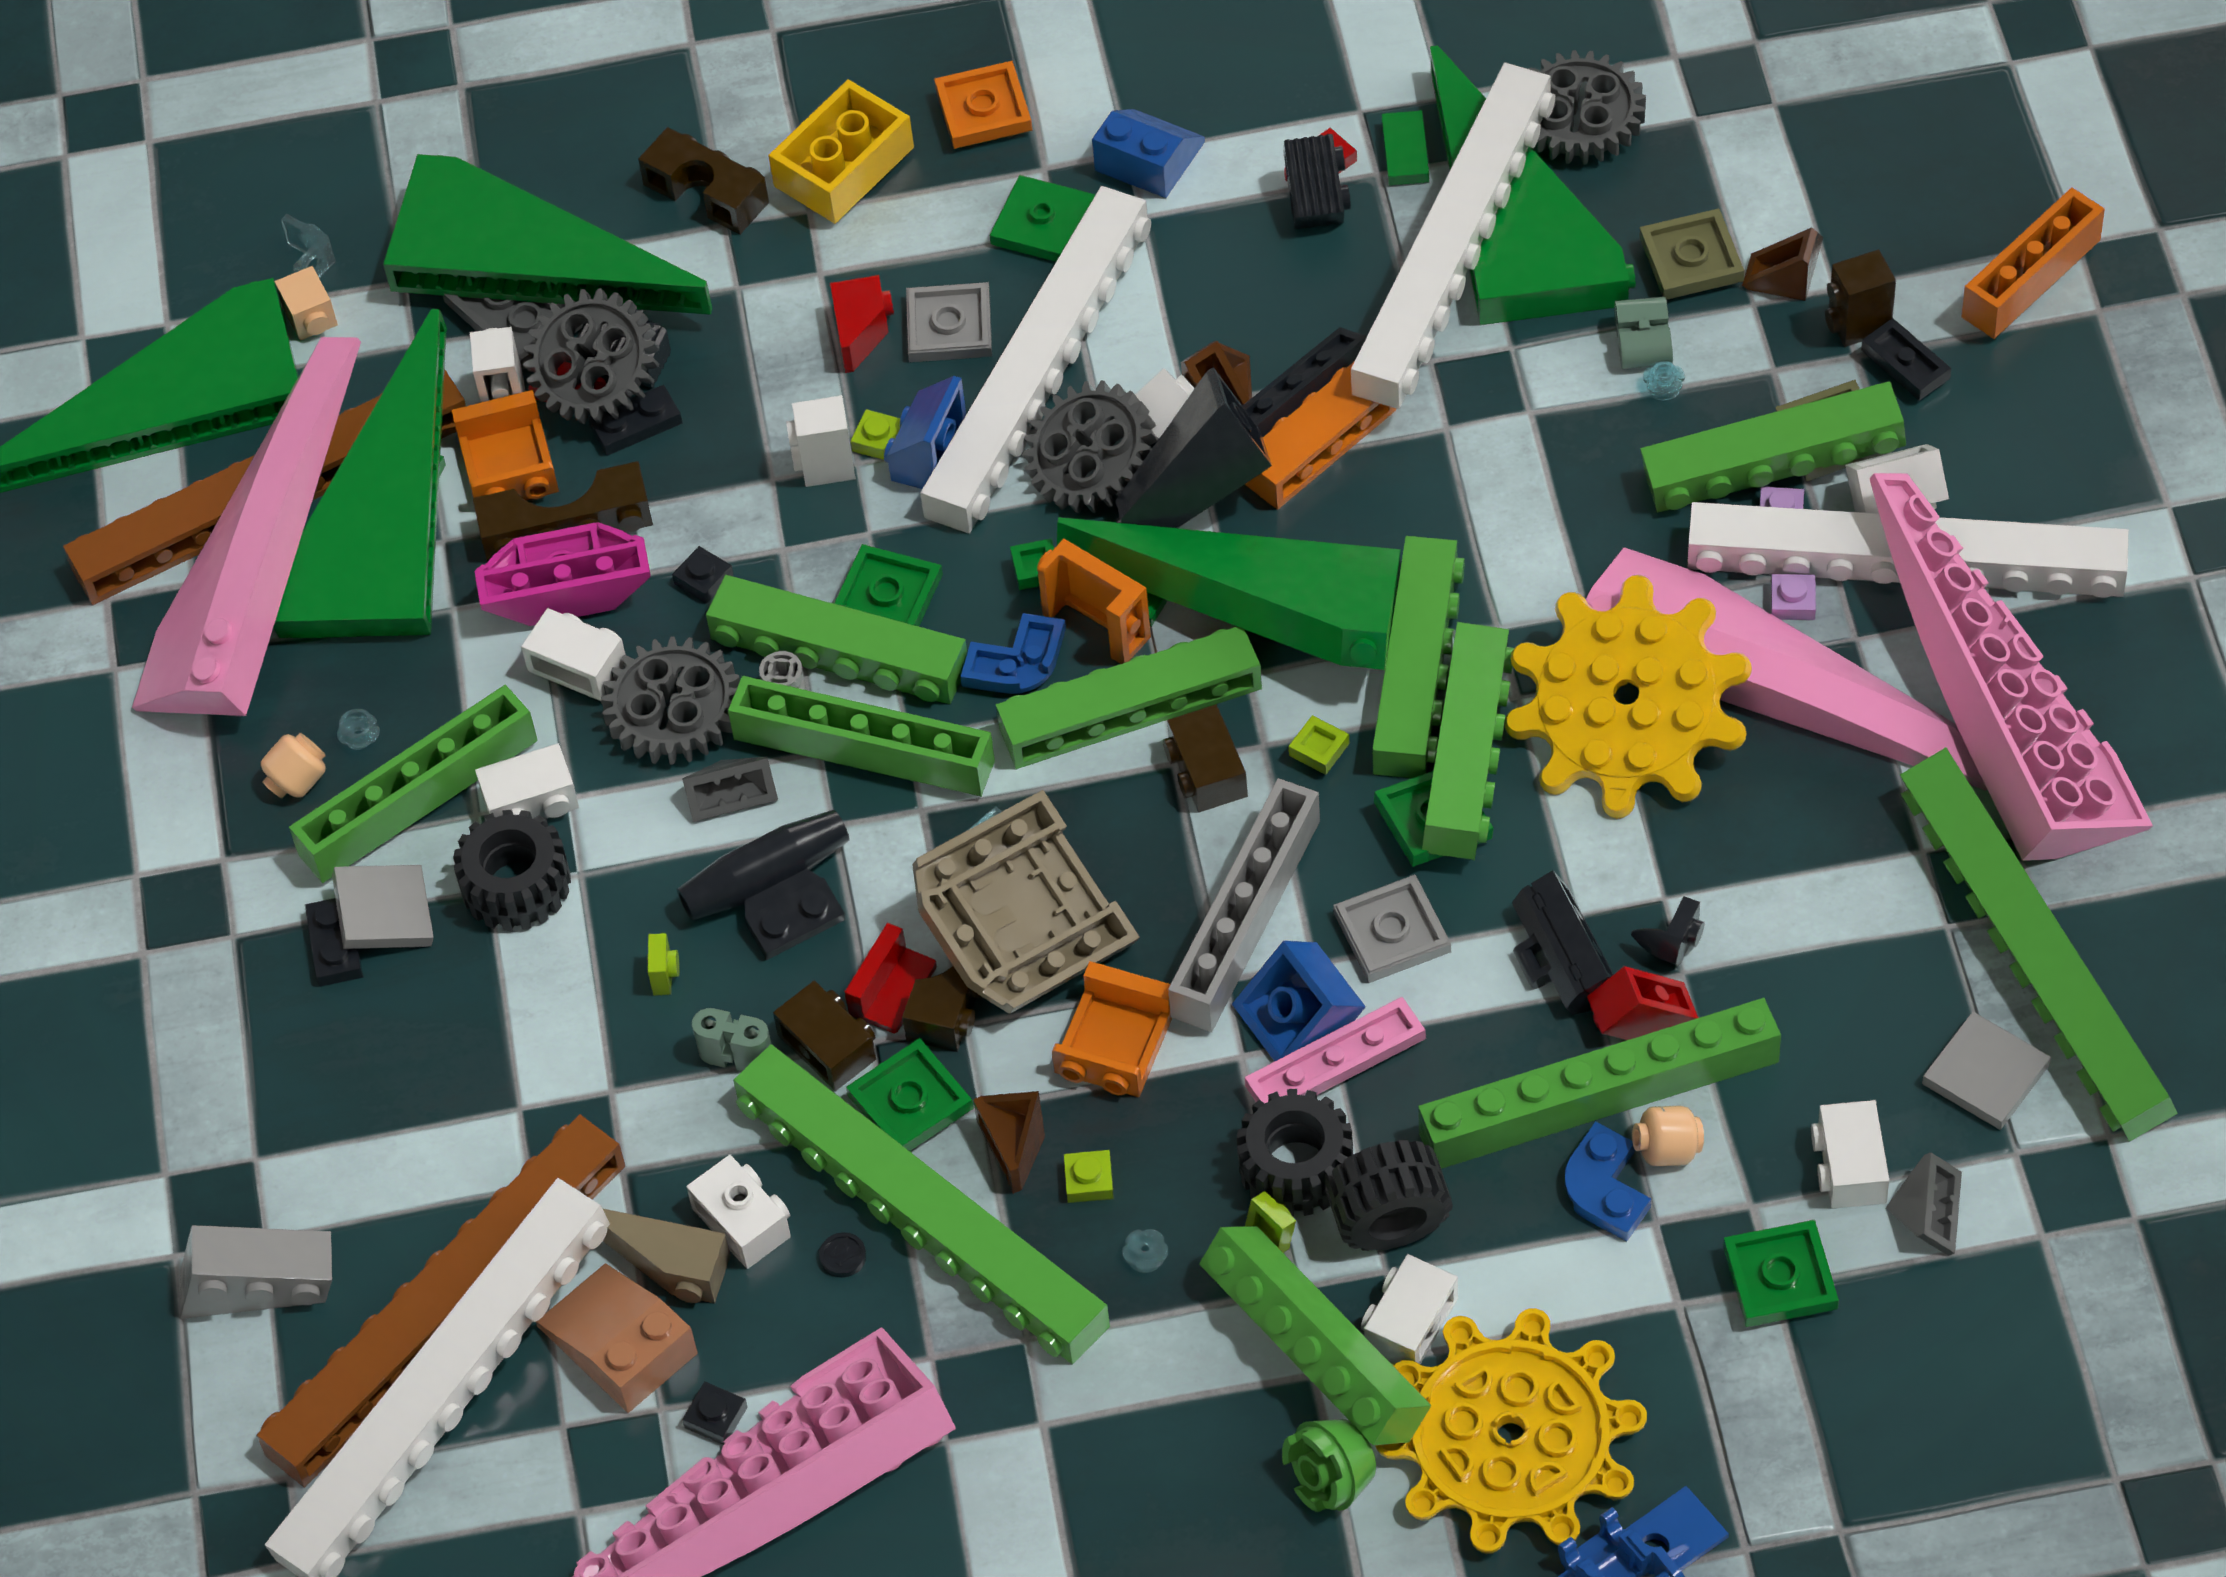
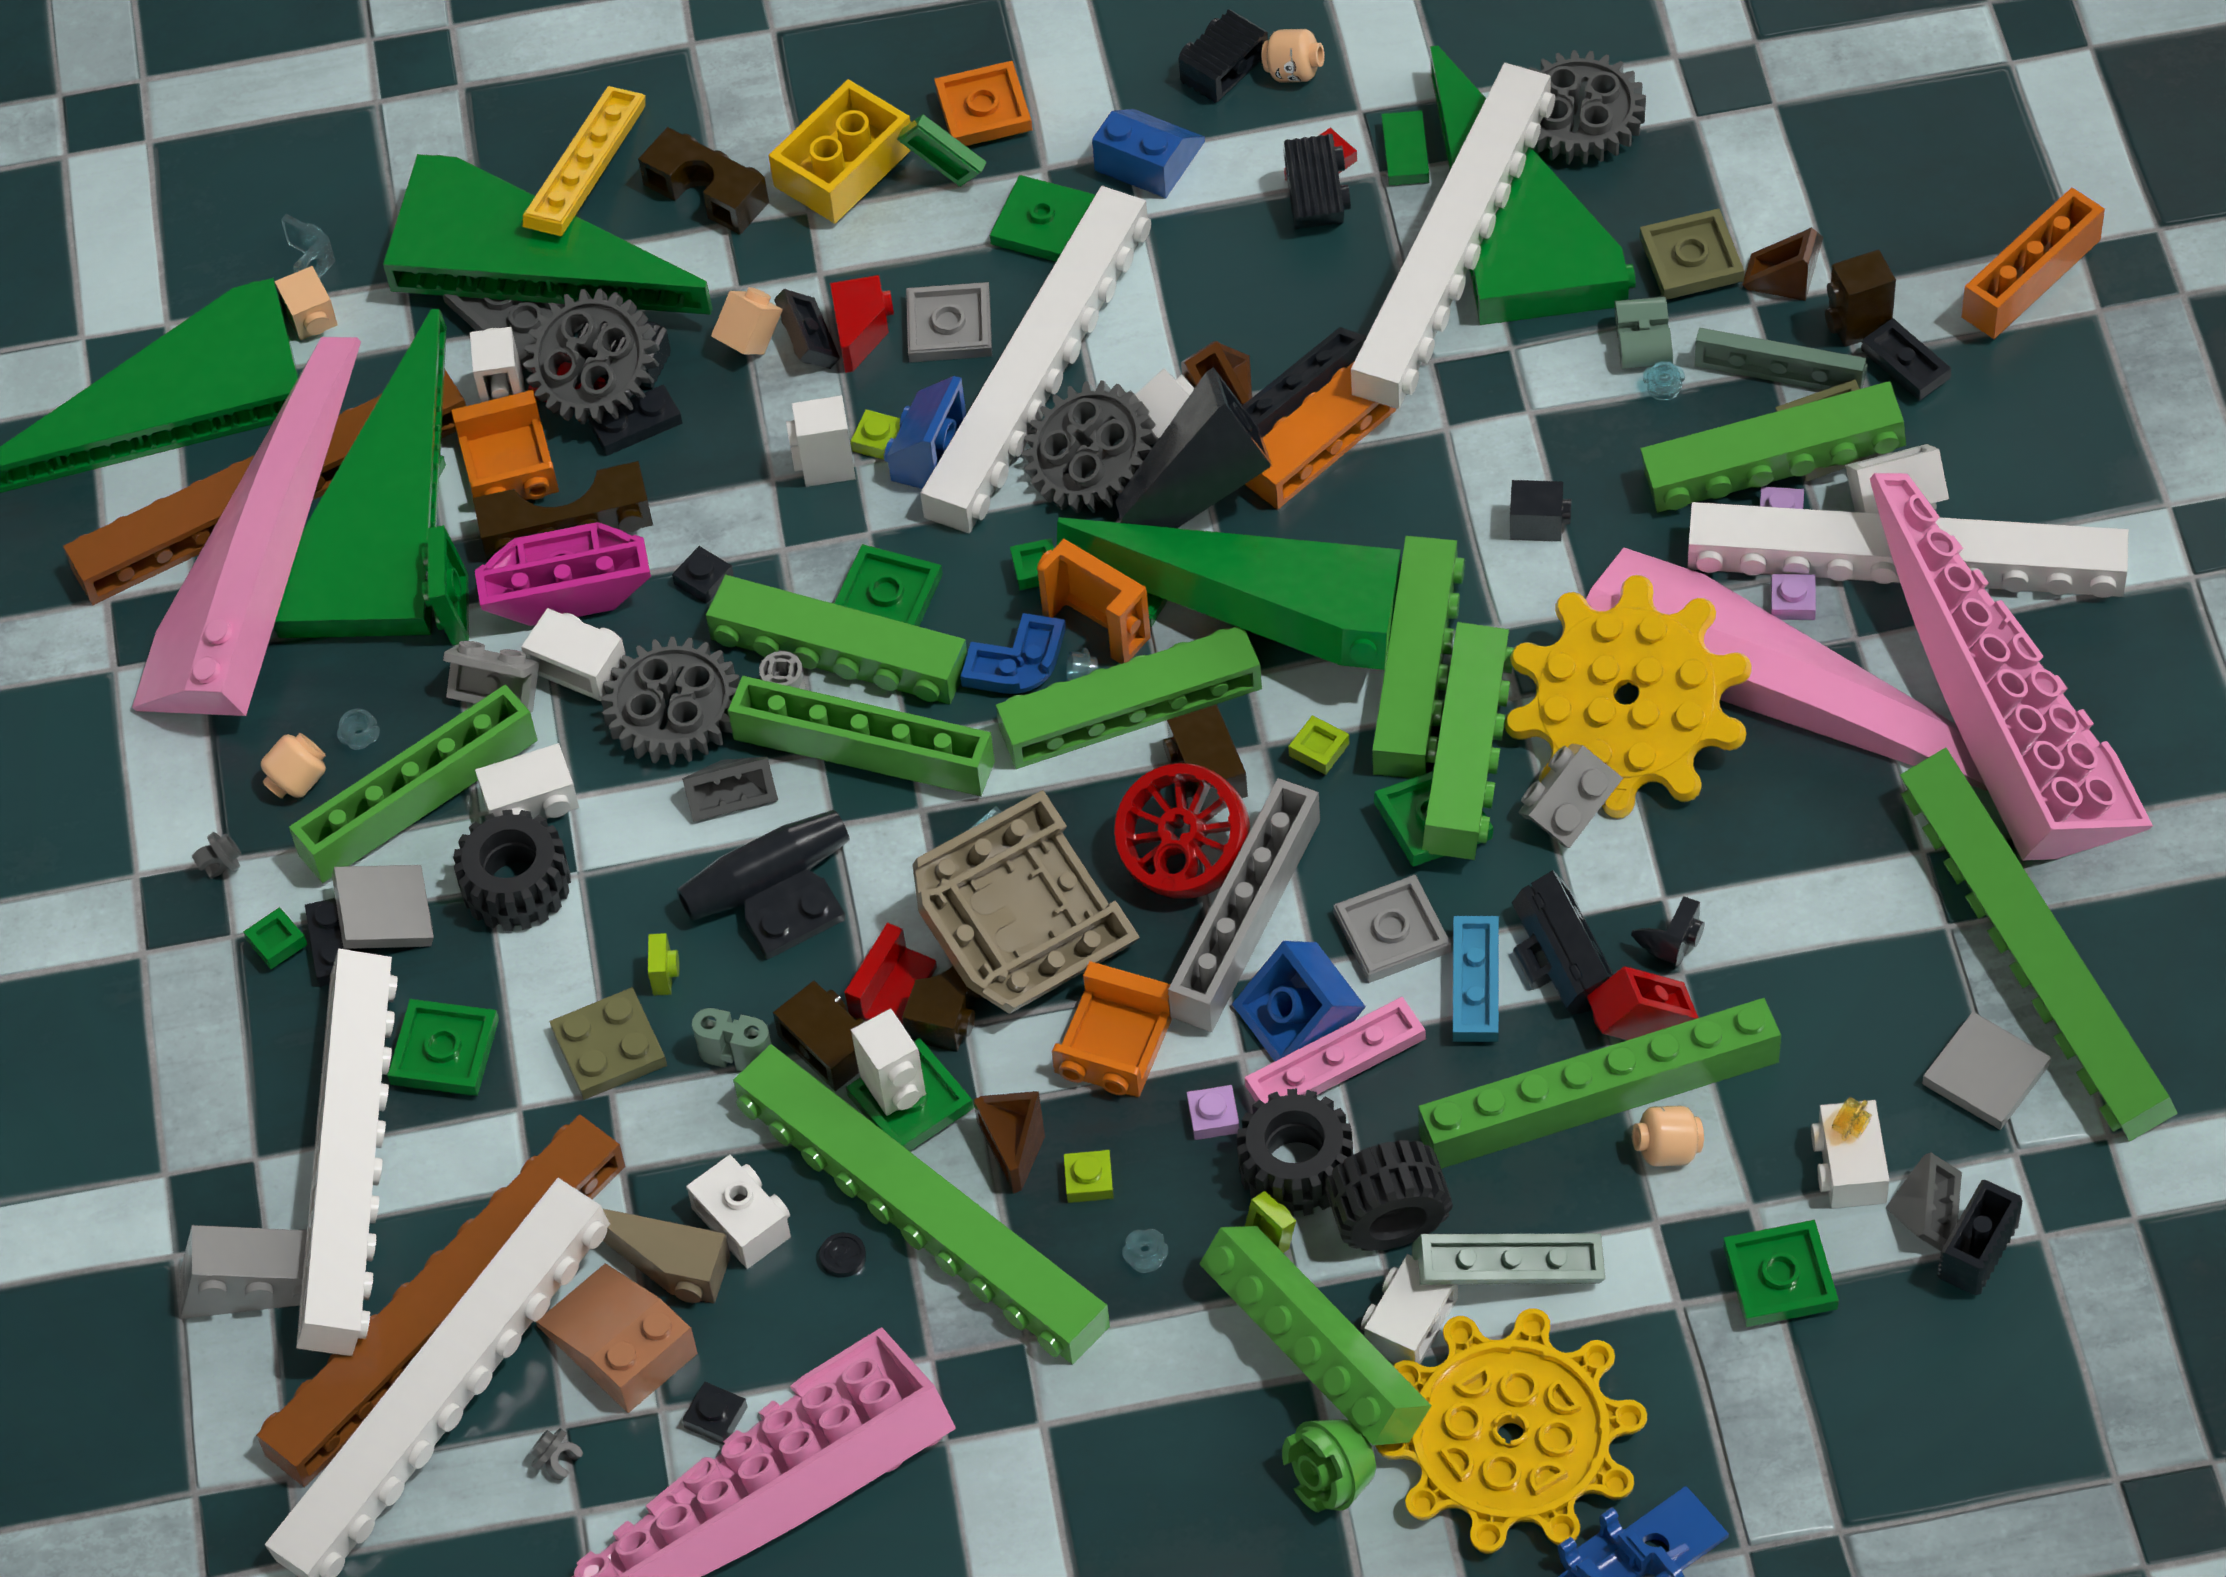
(218, 855): none -> dark grey plate
(275, 938): none -> green plate
(345, 1154): none -> white brick
(443, 1047): none -> green plate
(446, 585): none -> green plate
(480, 672): none -> light grey bracket
(548, 1450): none -> dark grey plate
(584, 161): none -> yellow tile
(608, 1043): none -> olive plate
(747, 321): none -> light nougat brick
(807, 329): none -> black plate
(889, 1062): none -> white brick
(941, 150): none -> green tile
(1080, 664): none -> clear light blue plate
(1184, 883): none -> red piece
(1213, 1112): none -> lavender plate
(1221, 55): none -> black brick
(1292, 55): none -> light nougat head
(1476, 979): none -> dark azure plate
(1509, 1258): none -> hinge
(1538, 510): none -> black brick
(1569, 793): none -> light grey bracket
(1594, 1187): blue plate -> none
(1776, 360): none -> sand green hinge
(1852, 1119): none -> clear yellow plate
(1980, 1237): none -> black brick

